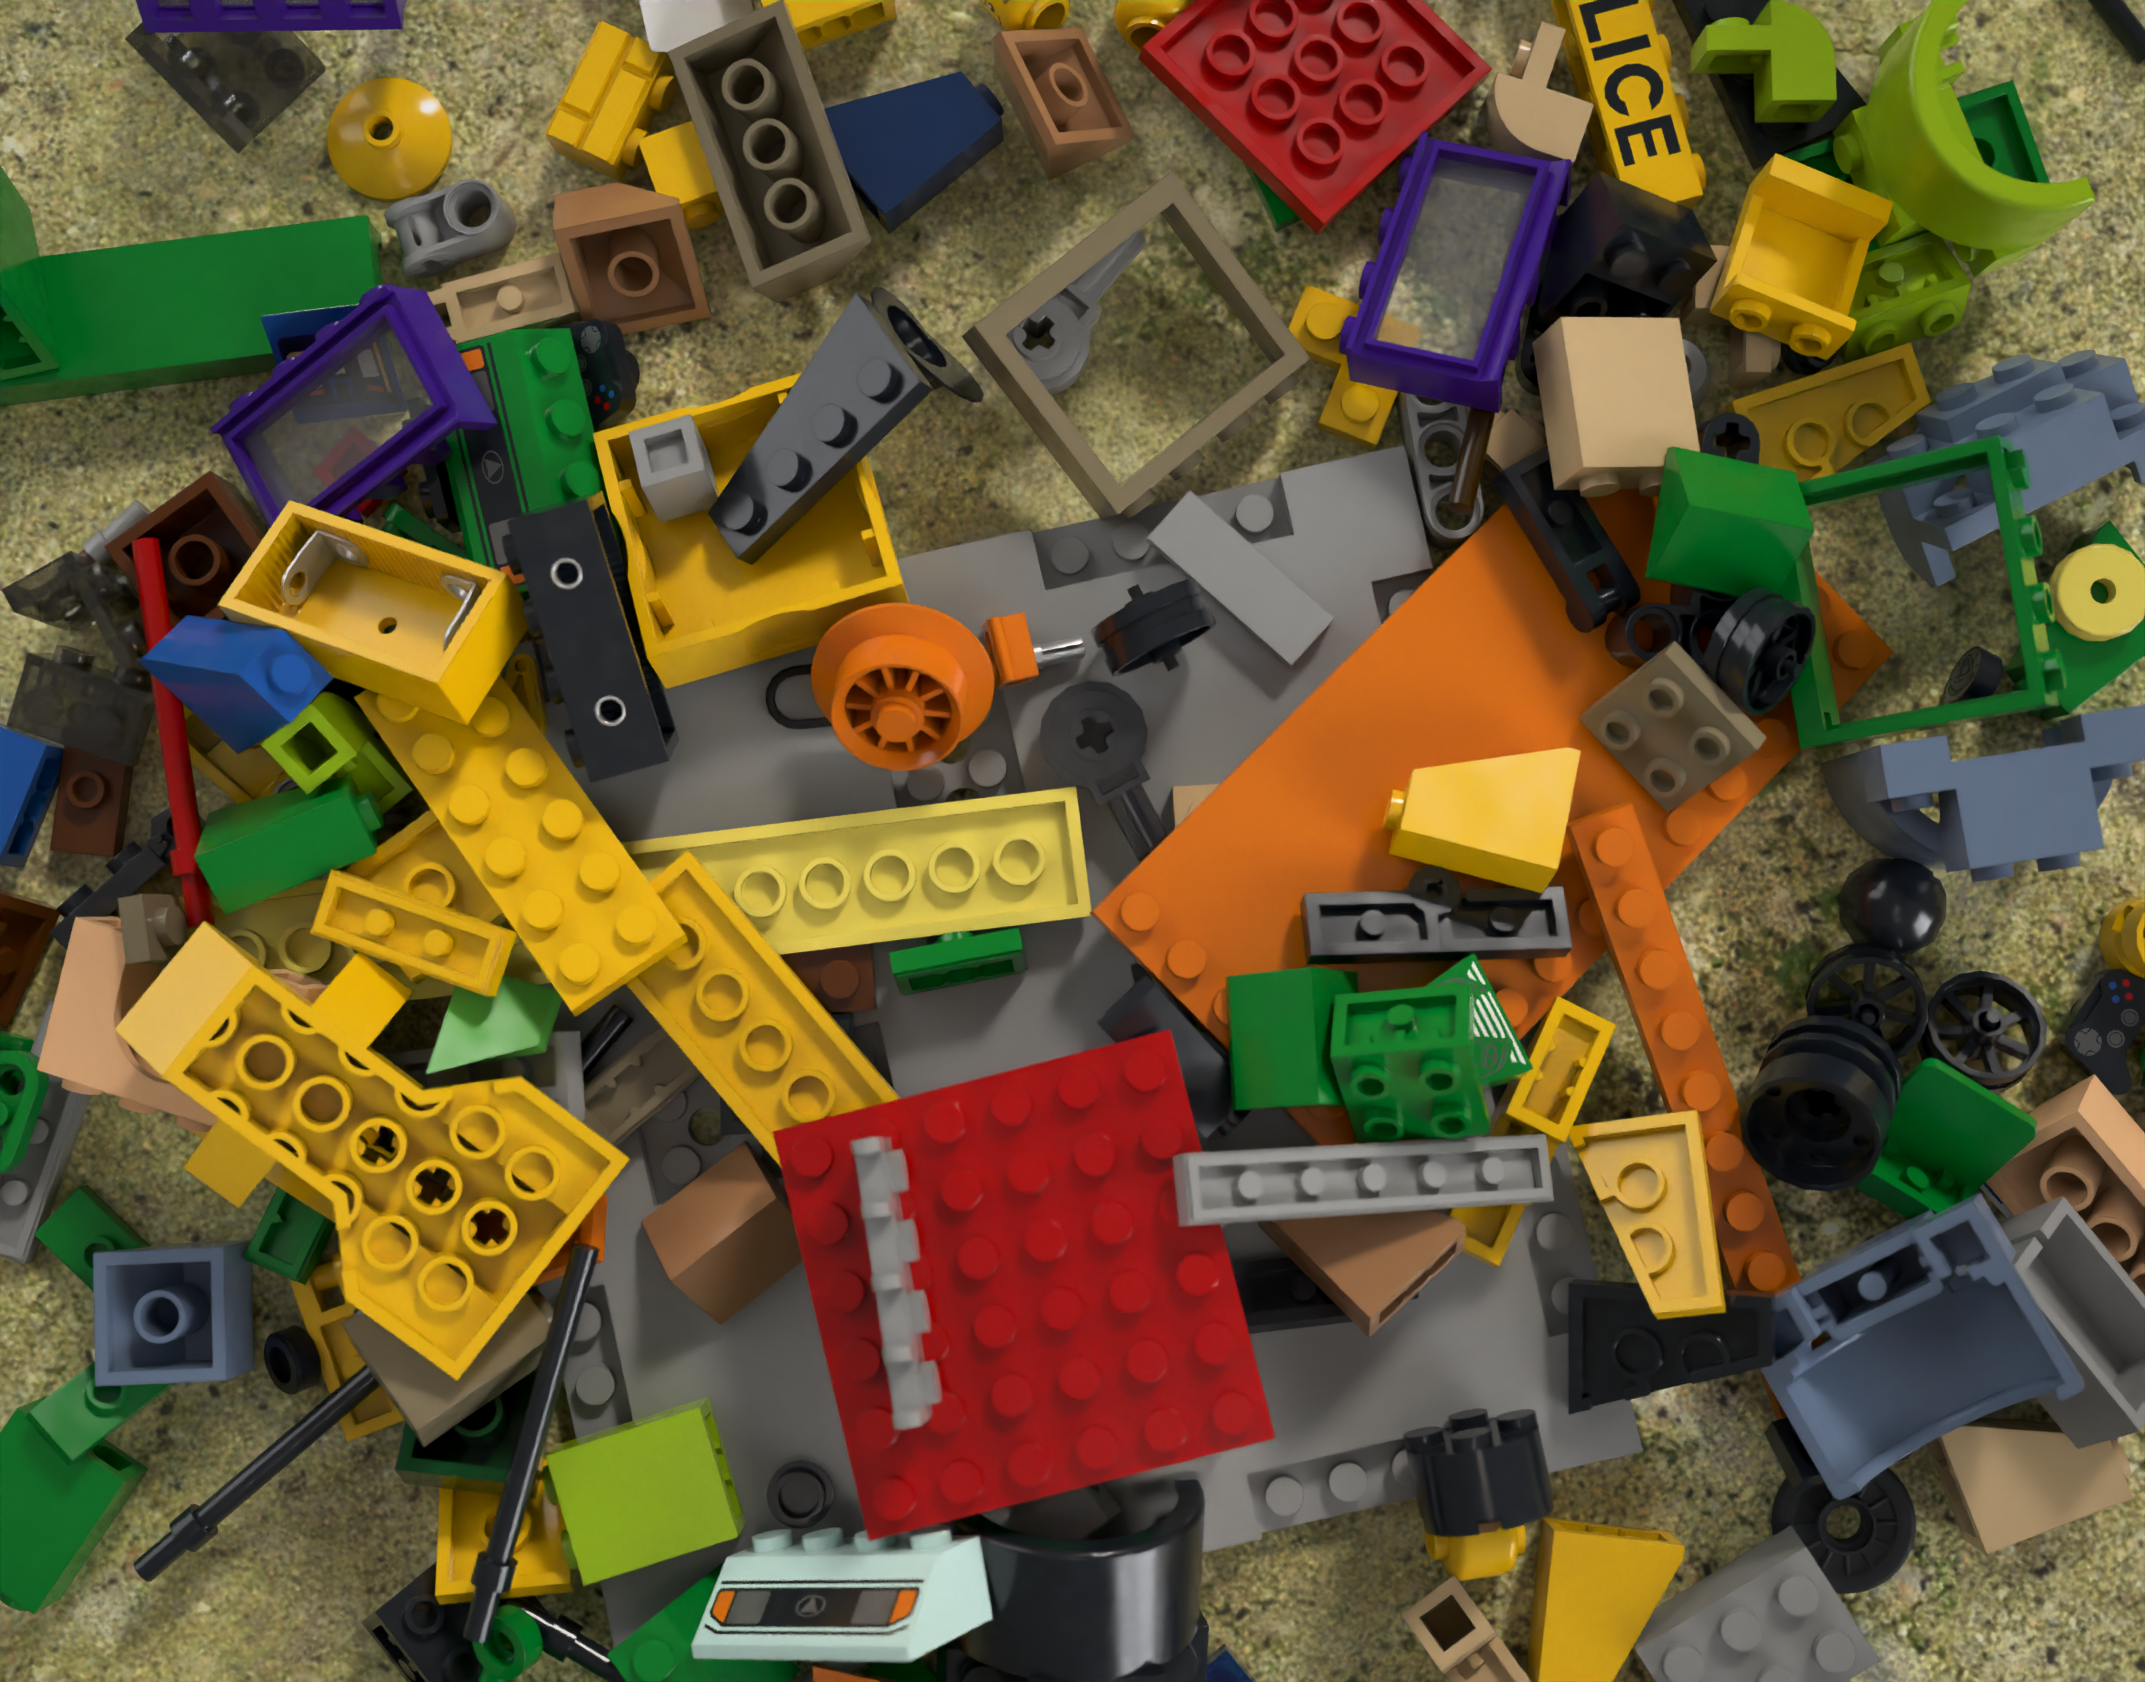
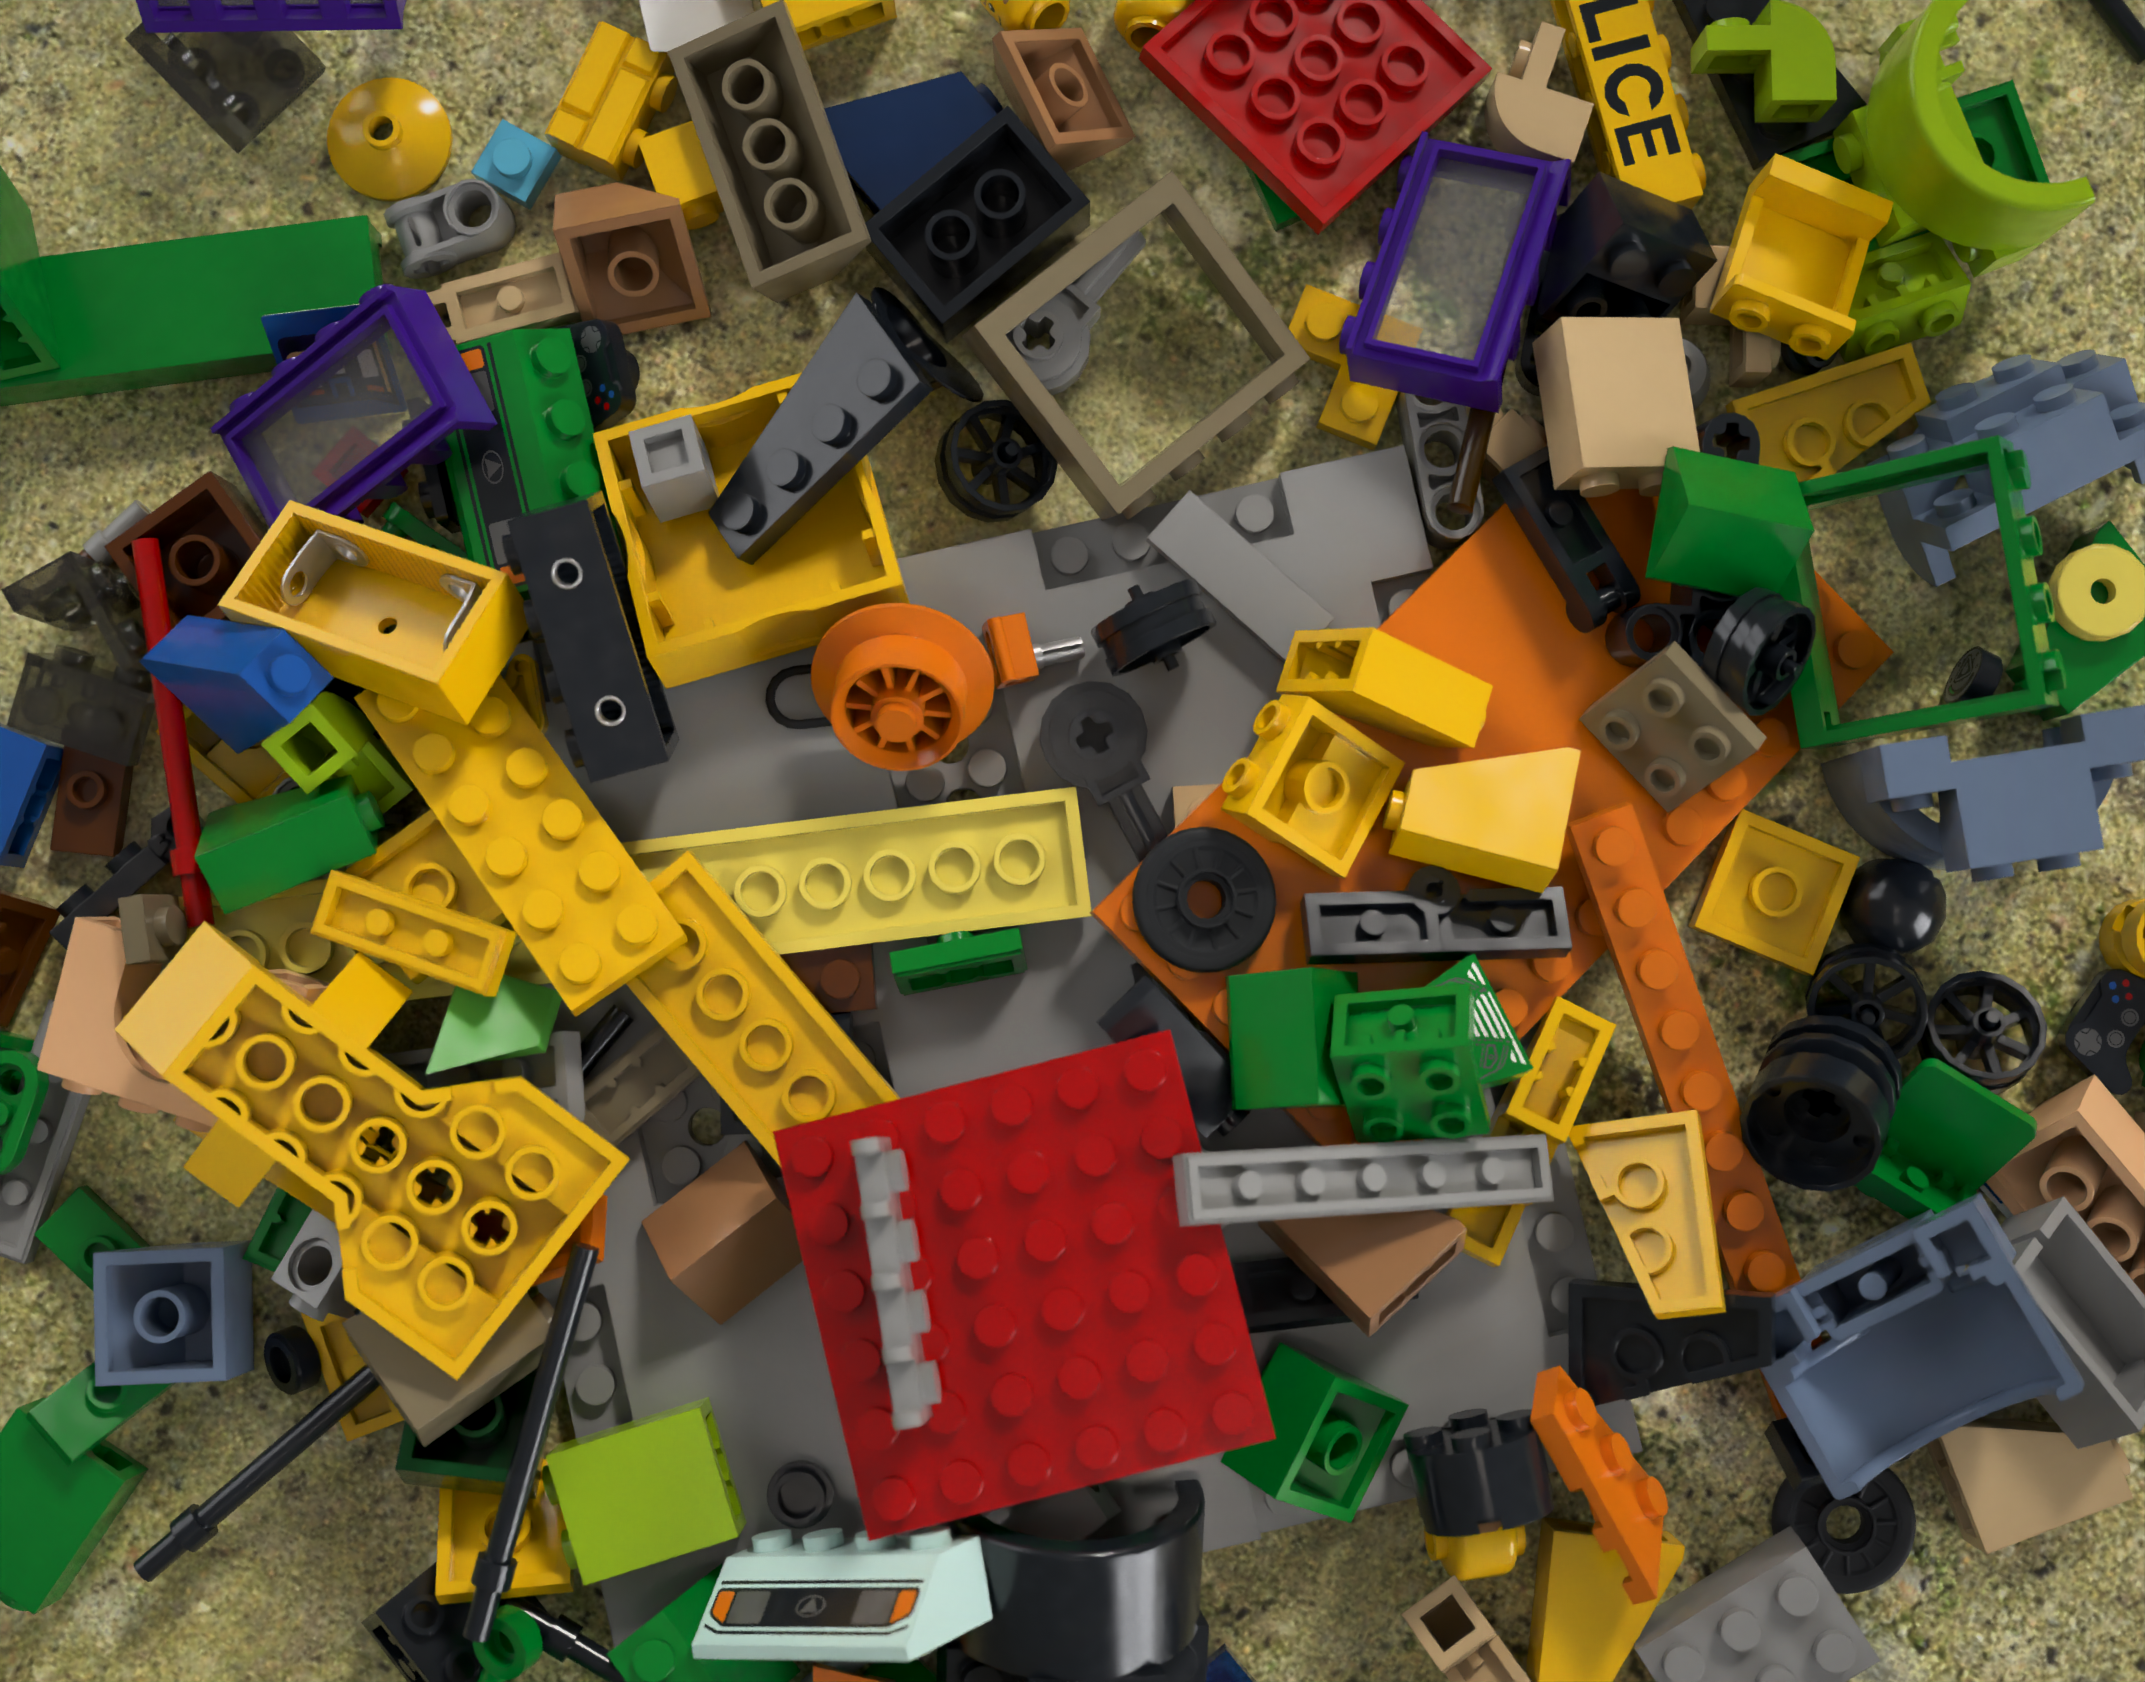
(307, 1269): none -> light grey brick
(516, 164): none -> medium azure plate
(977, 224): none -> black brick
(993, 463): none -> black wheel
(1163, 907): none -> black wheel
(1311, 782): none -> yellow plate
(1326, 1433): none -> green slope
(1386, 685): none -> yellow slope
(1594, 1459): none -> orange wing
(1774, 892): none -> yellow plate

